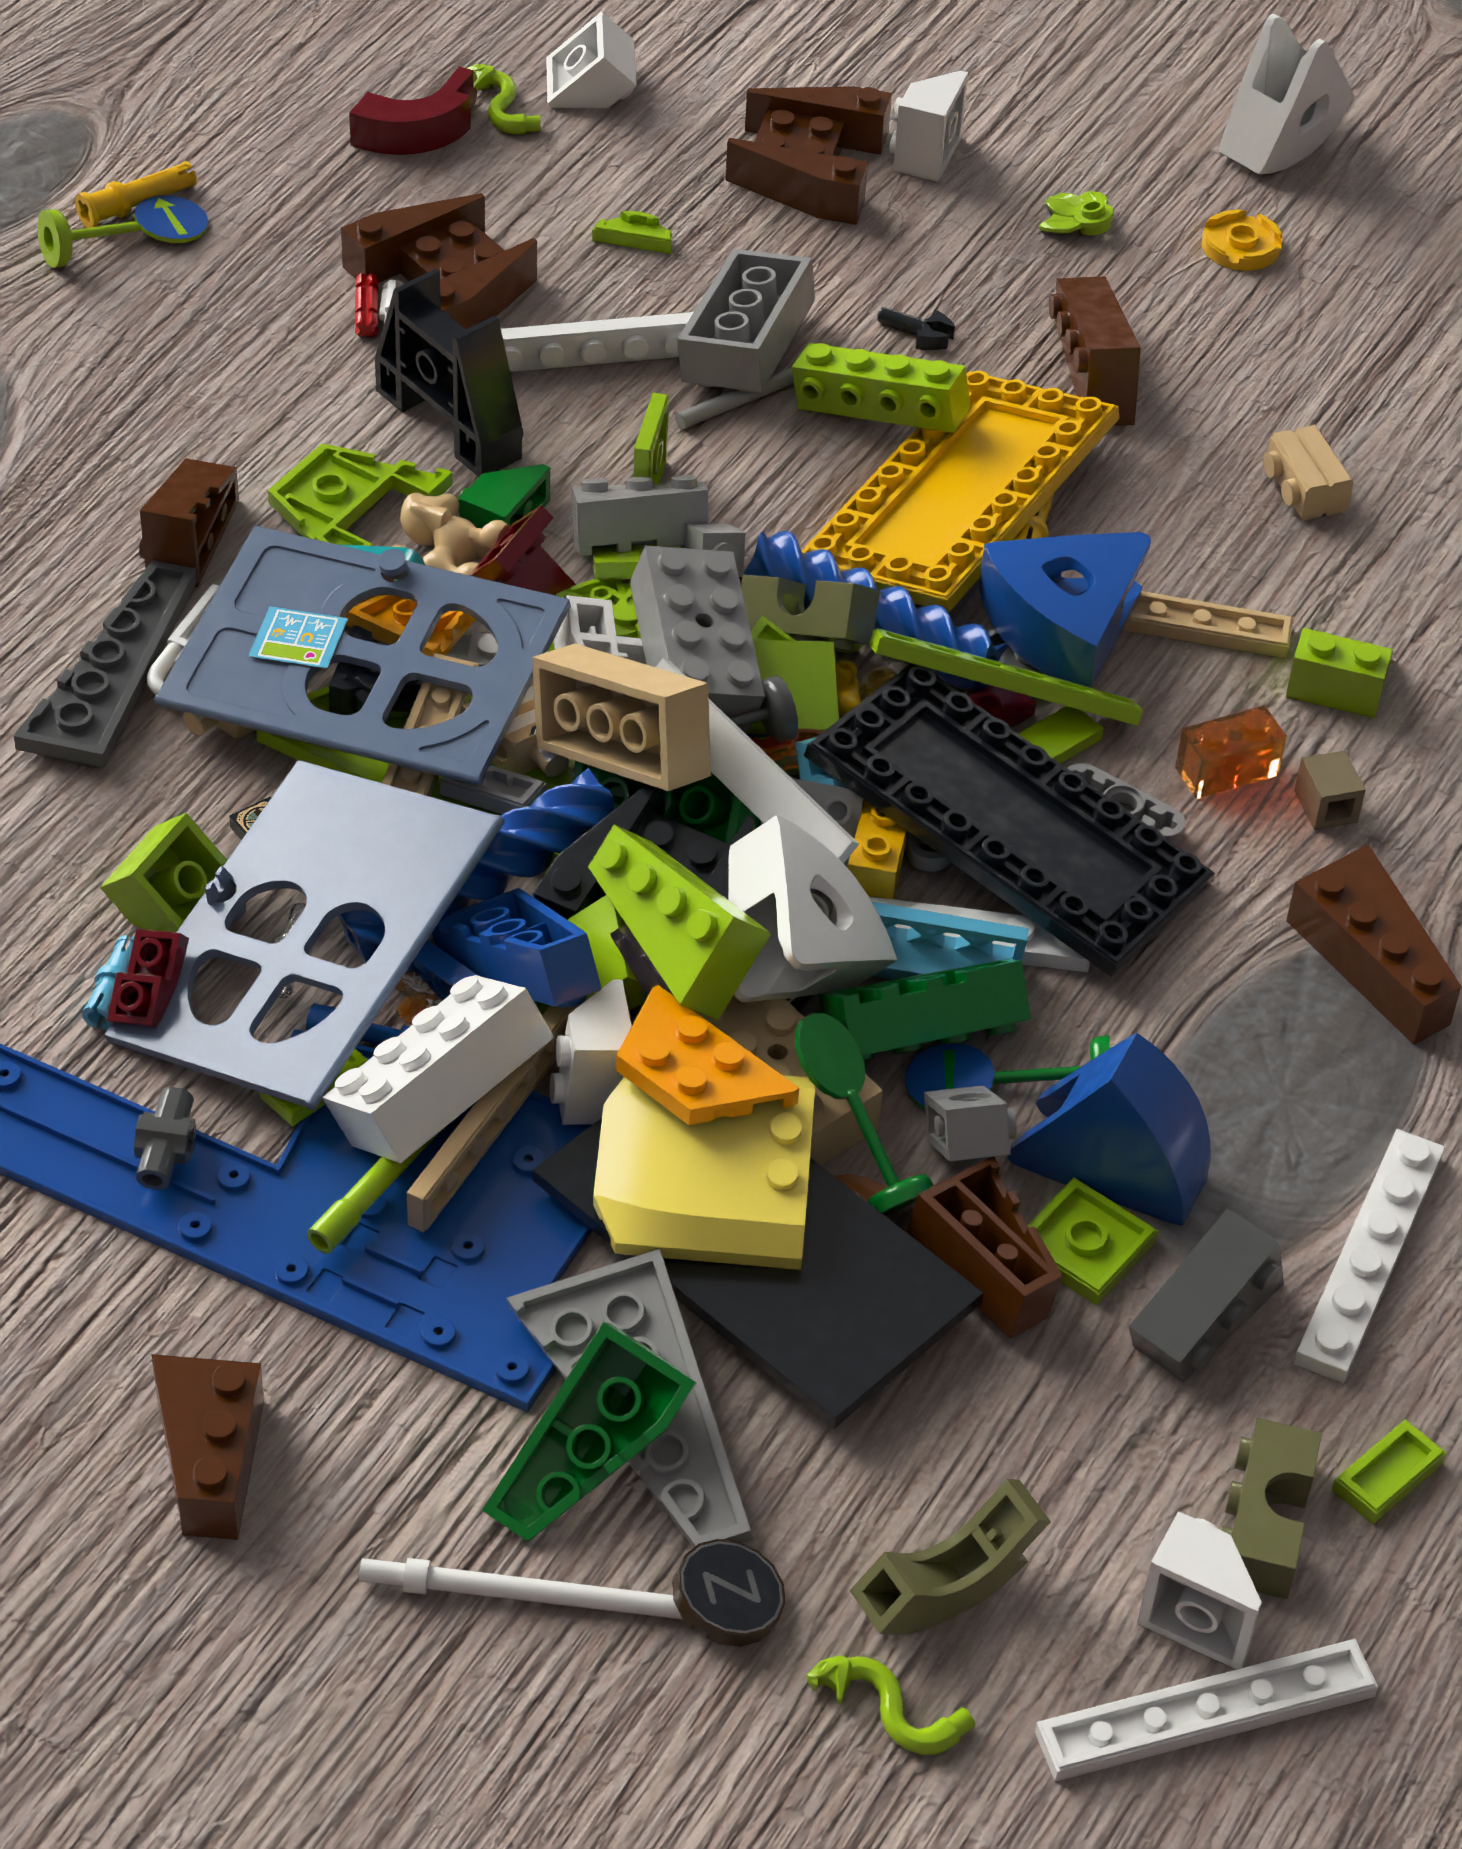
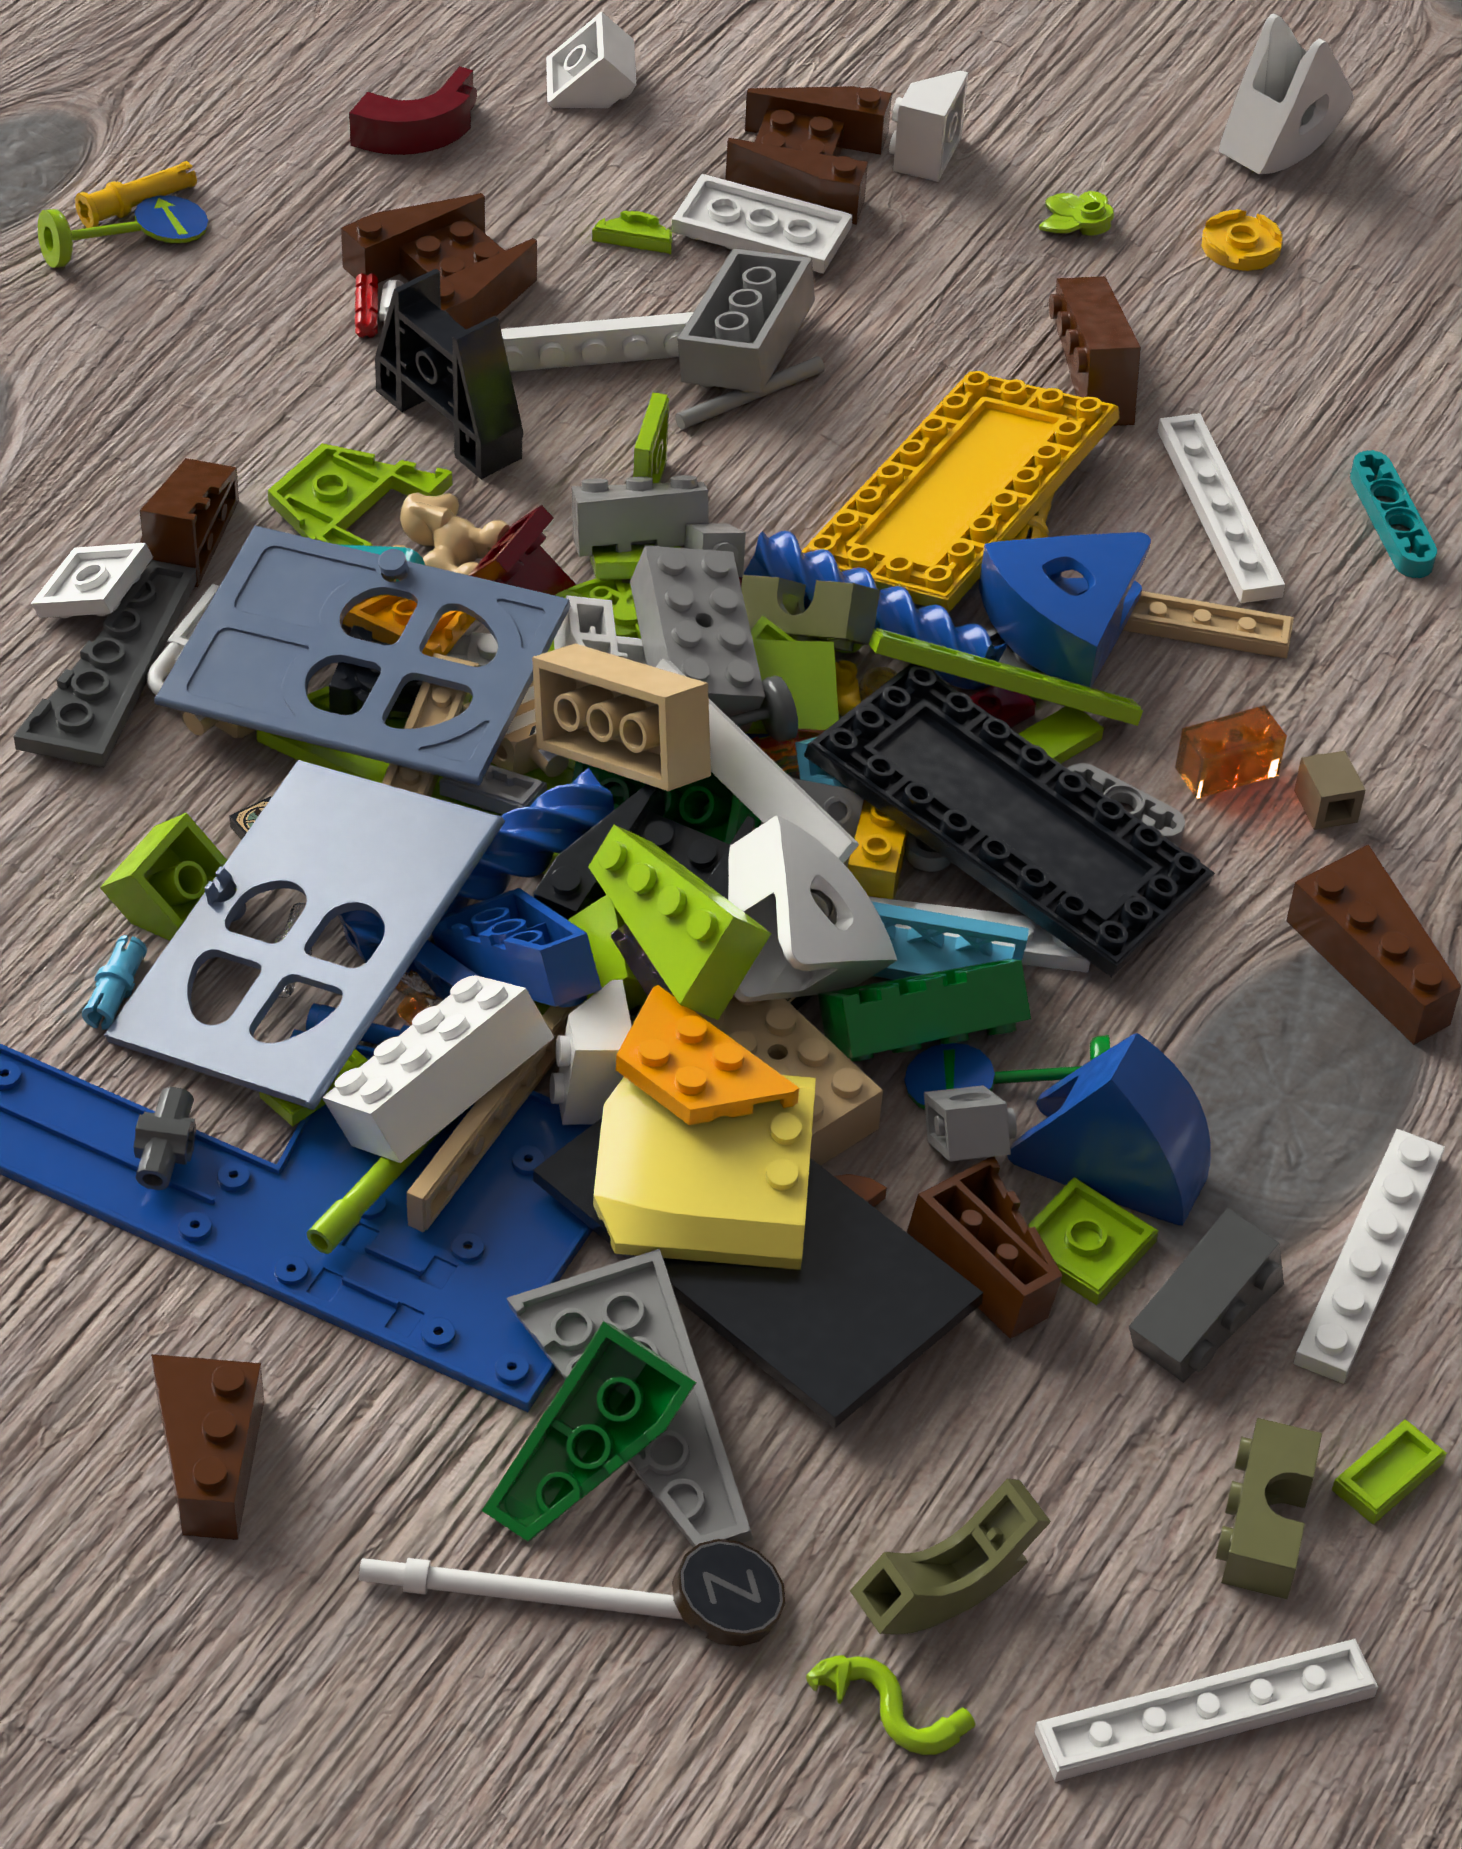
(92, 580): none -> white plate
(151, 978): dark red slope -> none
(298, 637): sticker -> none
(505, 495): green slope -> none
(517, 124): lime animal -> none
(760, 221): none -> white plate
(838, 1070): green piece -> none
(881, 387): lime brick -> none
(930, 332): black bar -> none
(1201, 1592): white slope -> none
(1221, 508): none -> white plate
(1308, 473): tan brick -> none
(1339, 672): lime slope -> none
(1402, 512): none -> teal beam

